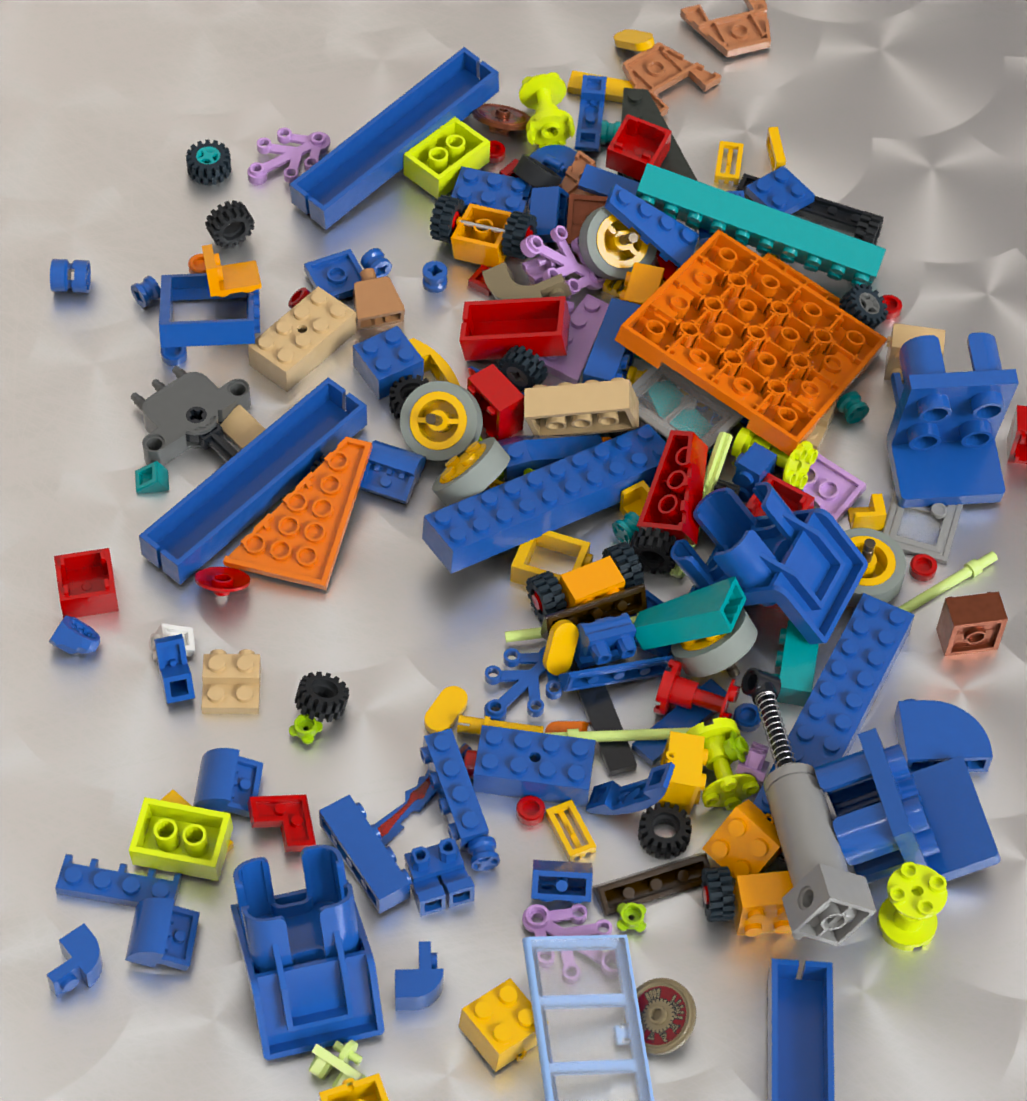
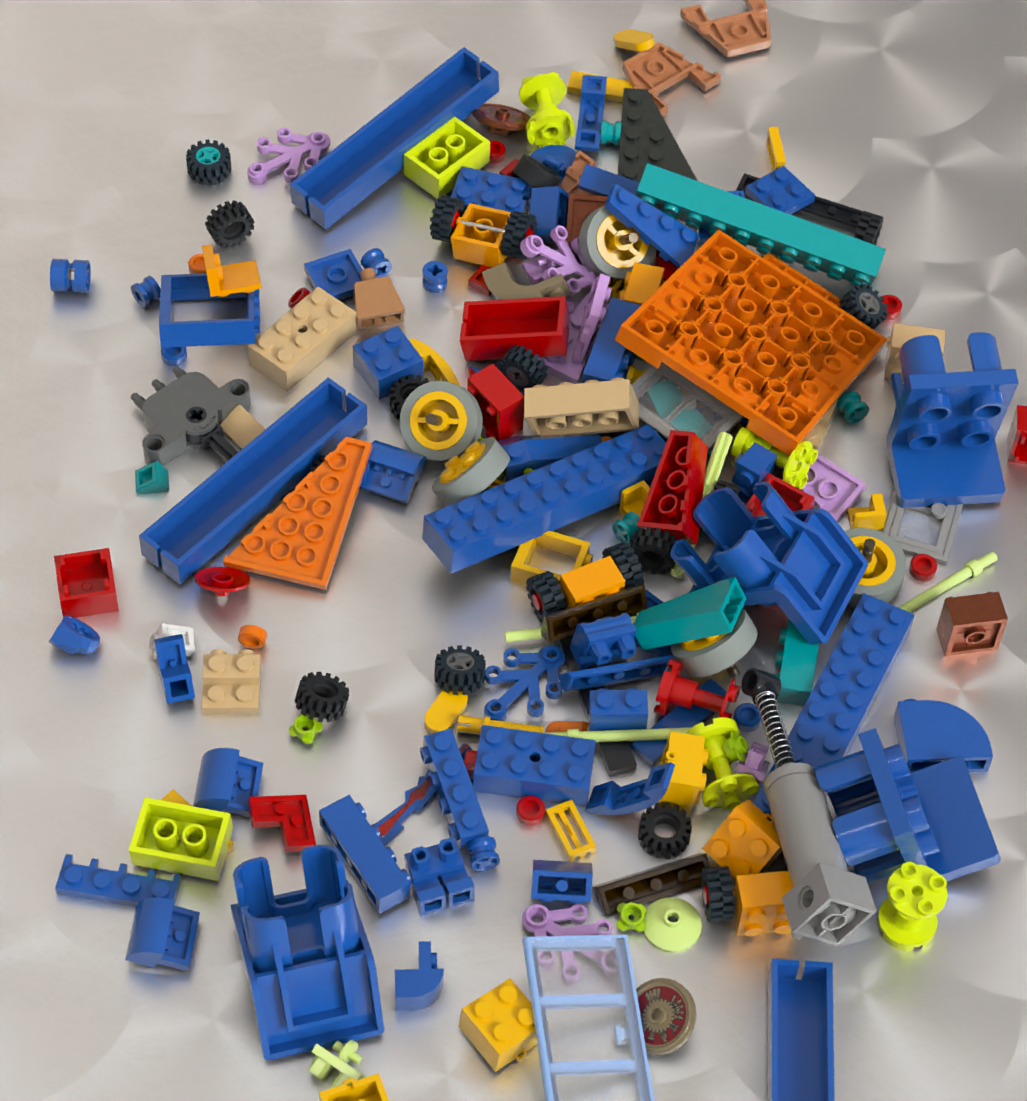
(82, 962): blue brick -> none
(252, 636): none -> orange tile
(459, 670): none -> black wheel
(560, 647): yellow tile -> none
(592, 316): none -> lavender wing
(617, 709): none -> blue brick
(636, 145): red container -> none
(672, 935): none -> yellowish green dish
(727, 176): yellow tile -> none

